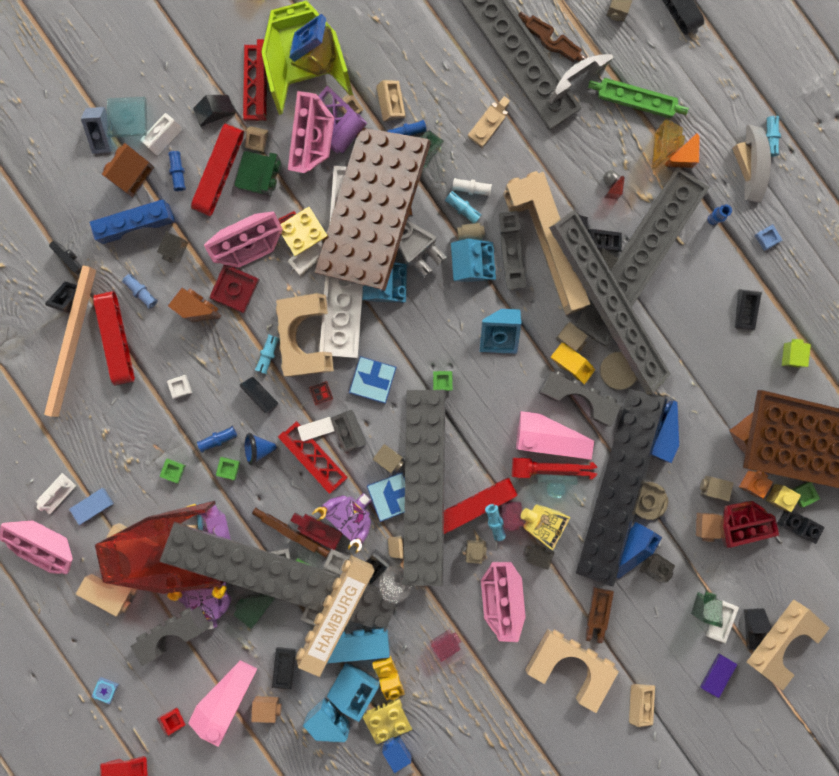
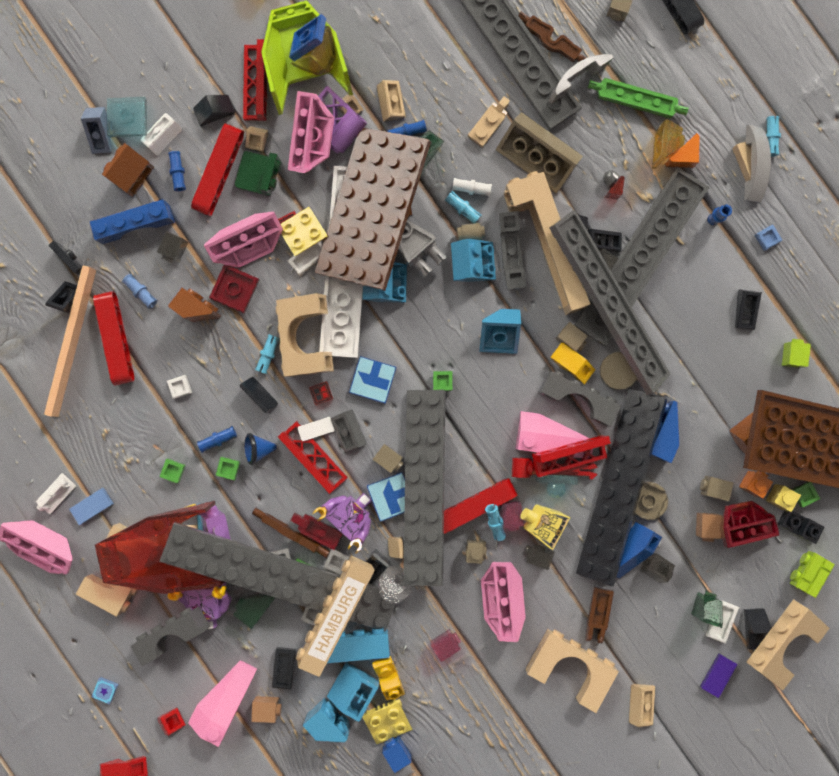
(538, 150): none -> dark tan slope
(569, 451): none -> red fence
(811, 573): none -> lime brick

